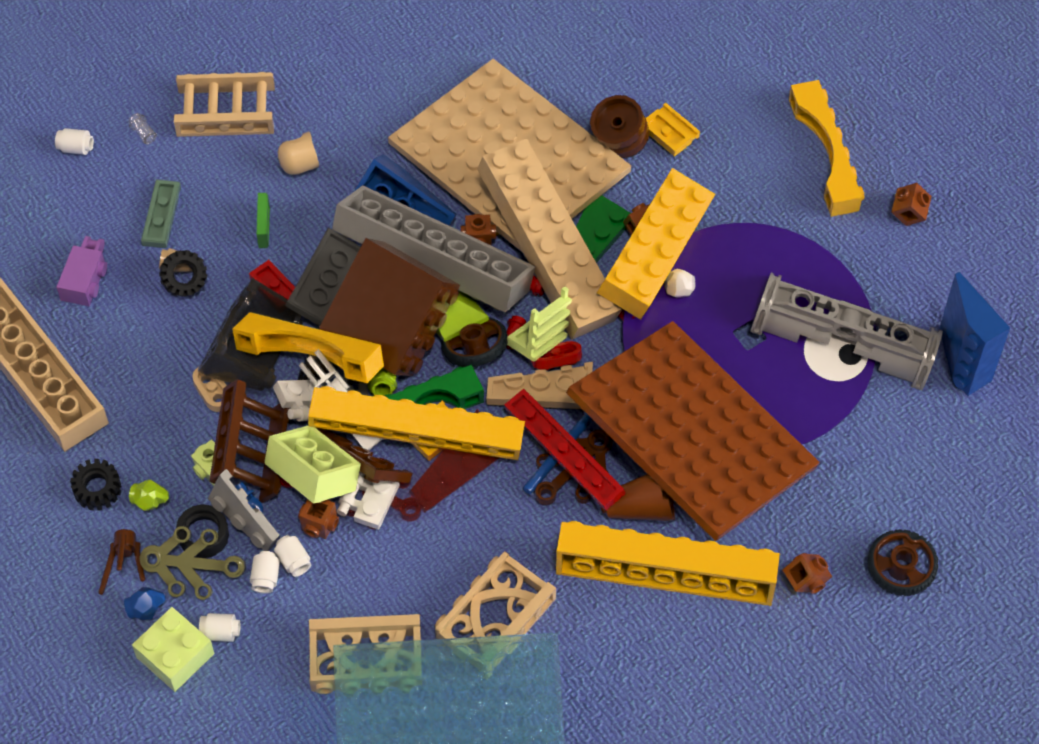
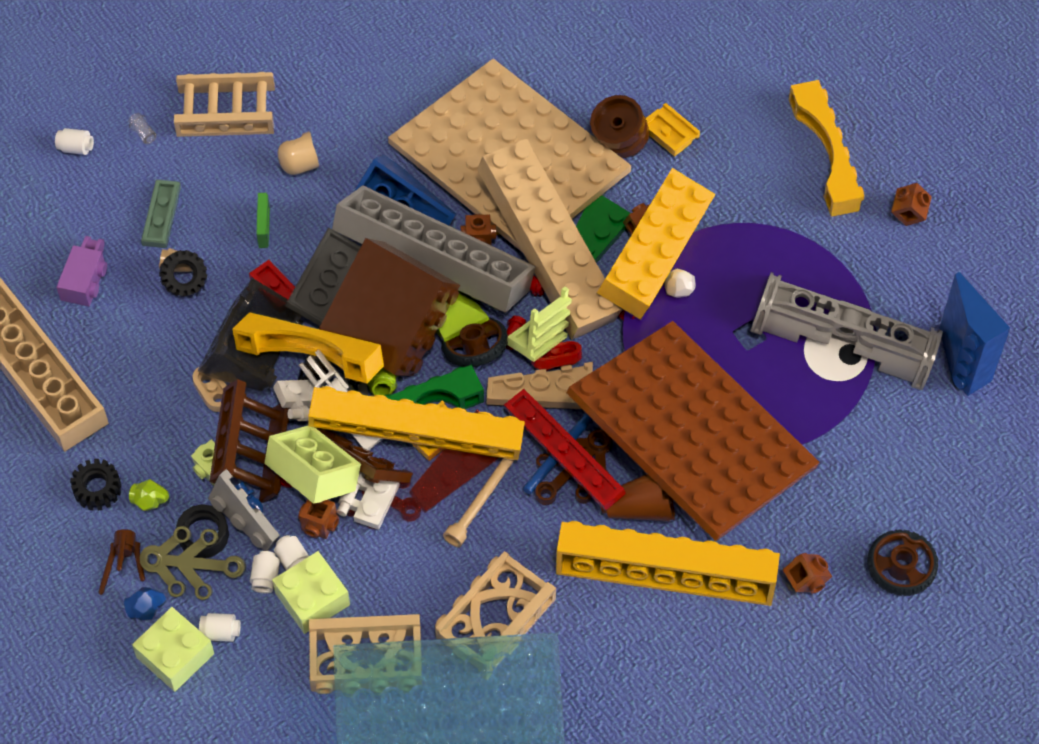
(311, 591): none -> yellowish green brick
(456, 533): none -> tan piece

